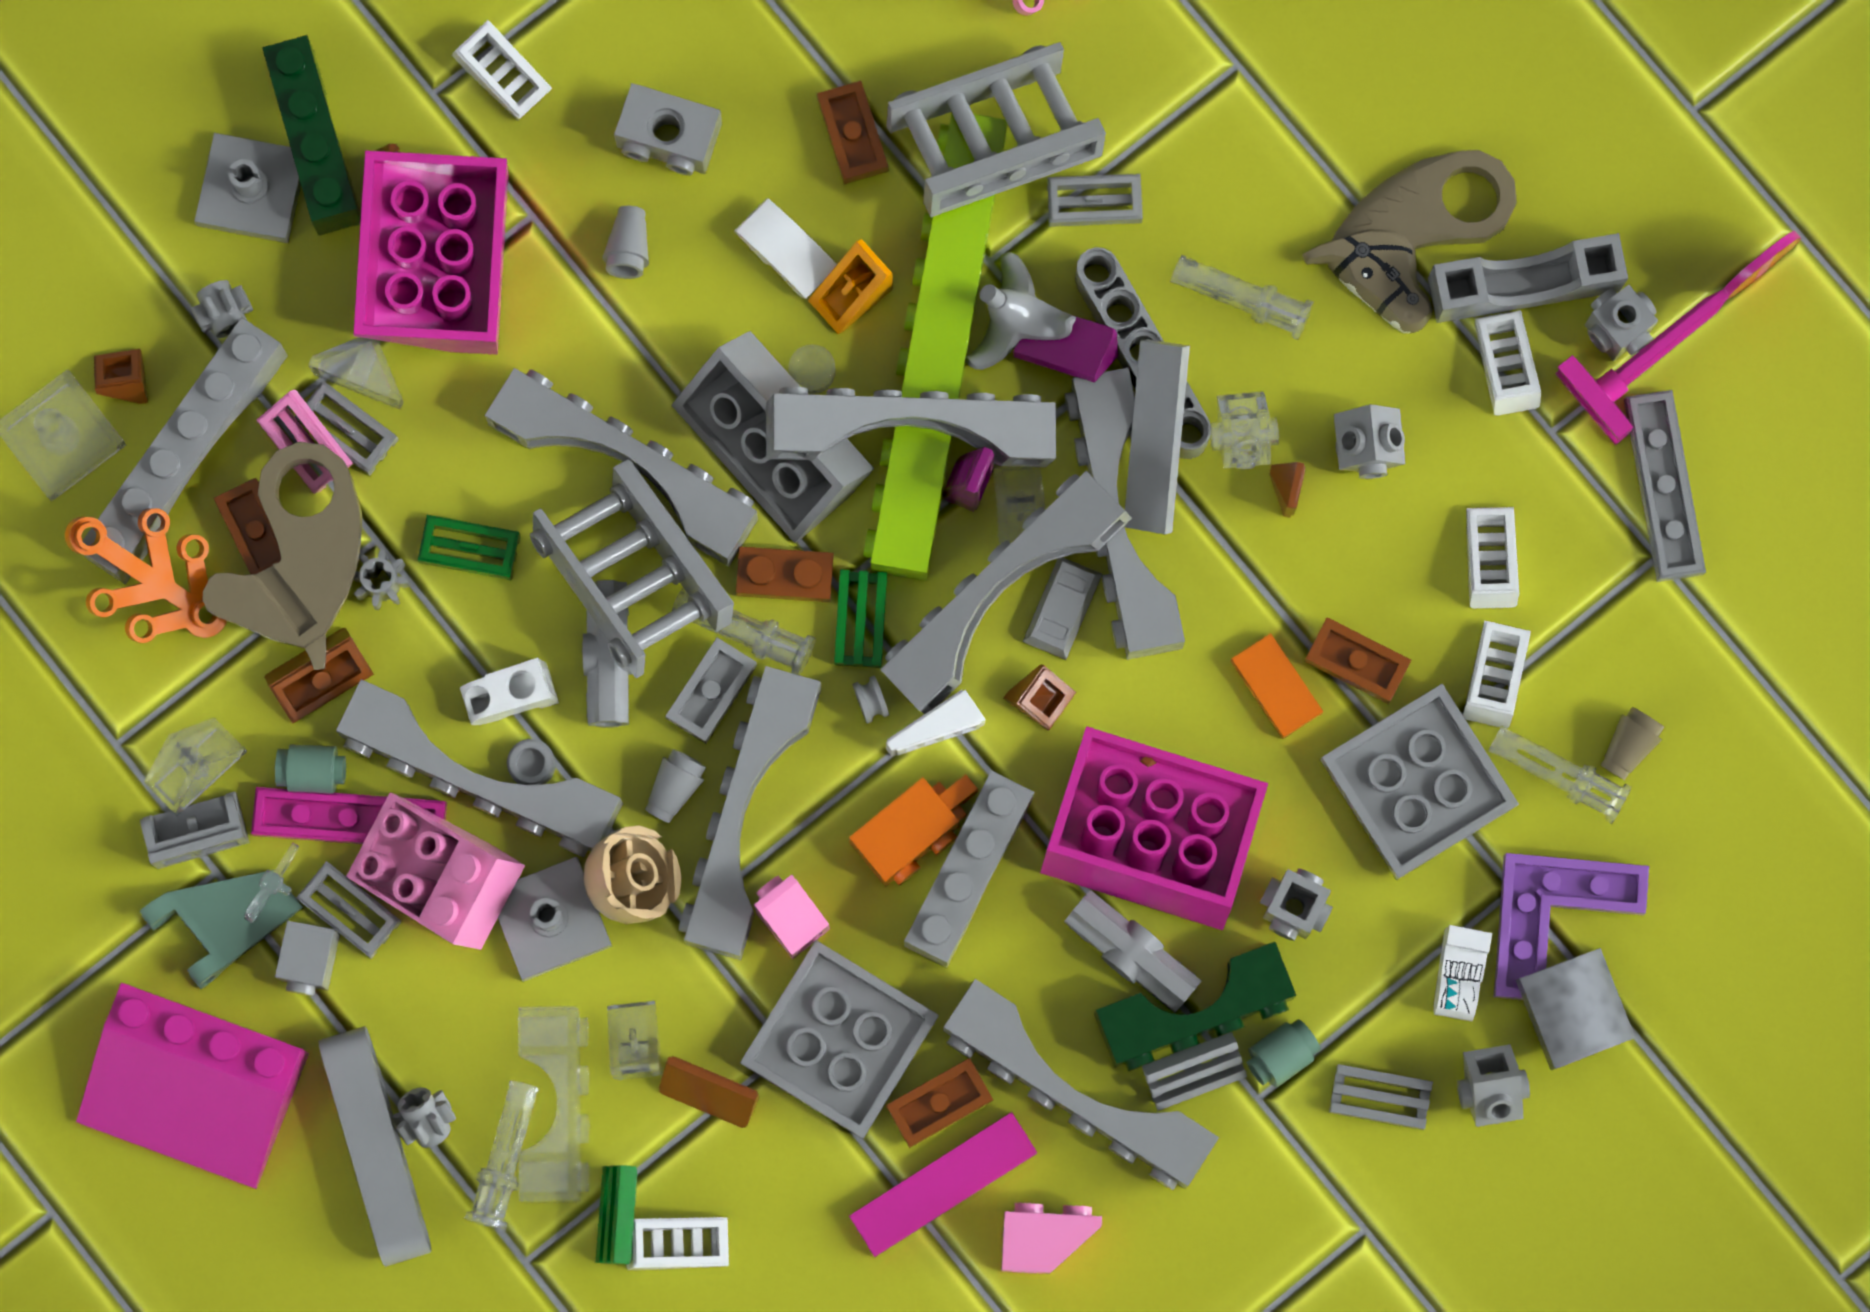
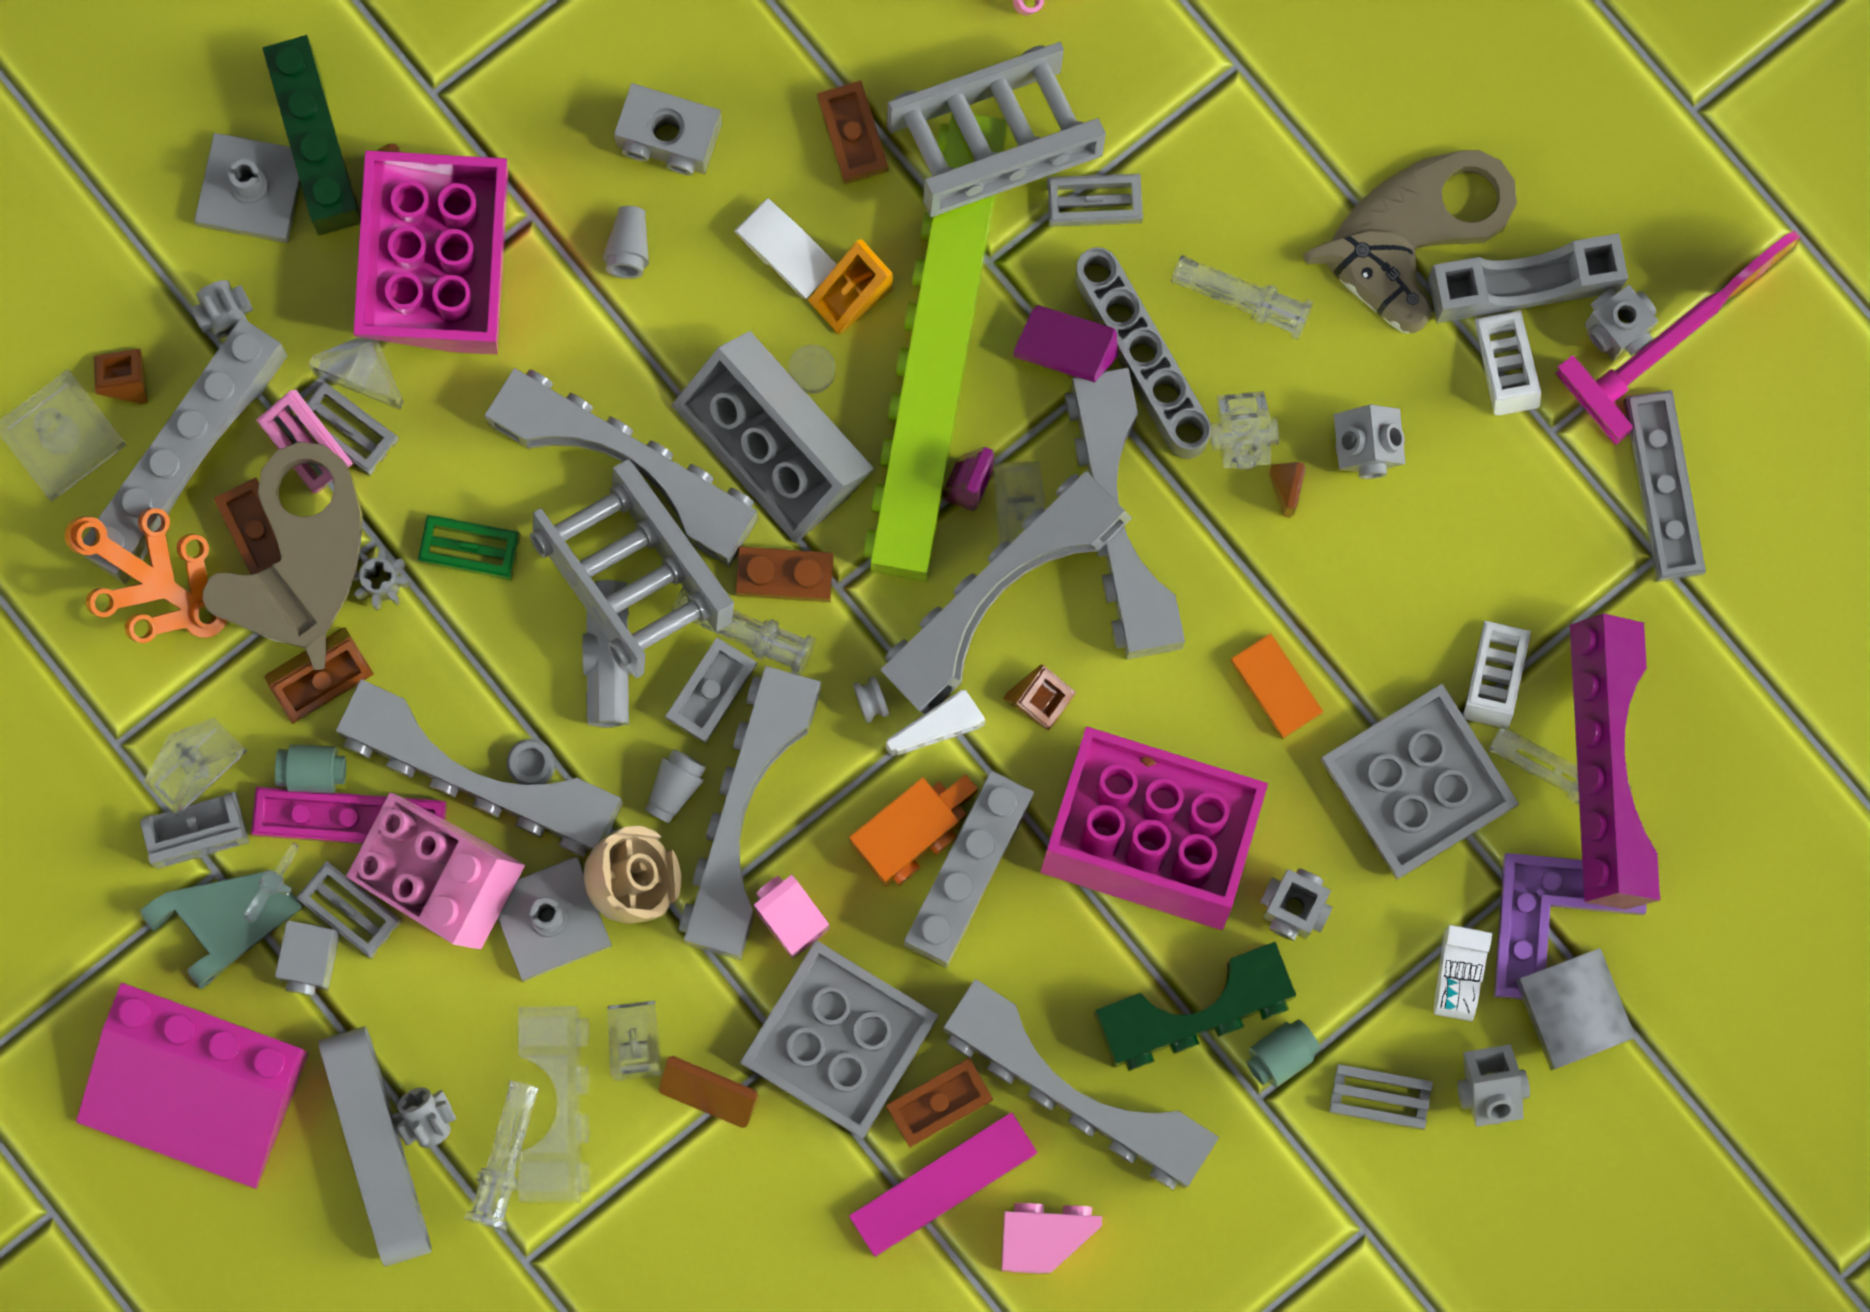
(476, 69): white slope -> none
(509, 692): white leg -> none
(616, 1214): green tile -> none
(719, 1243): white slope -> none
(808, 424): light grey arch -> none
(863, 578): green tile -> none
(1016, 315): light grey piece -> none
(1062, 608): light grey tile -> none
(1132, 951): light grey piece -> none
(1156, 435): light grey tile -> none
(1195, 1077): light grey tile -> none
(1357, 660): dark orange plate -> none
(1492, 587): white slope -> none
(1616, 851): none -> magenta arch
(1631, 743): dark tan cone -> none

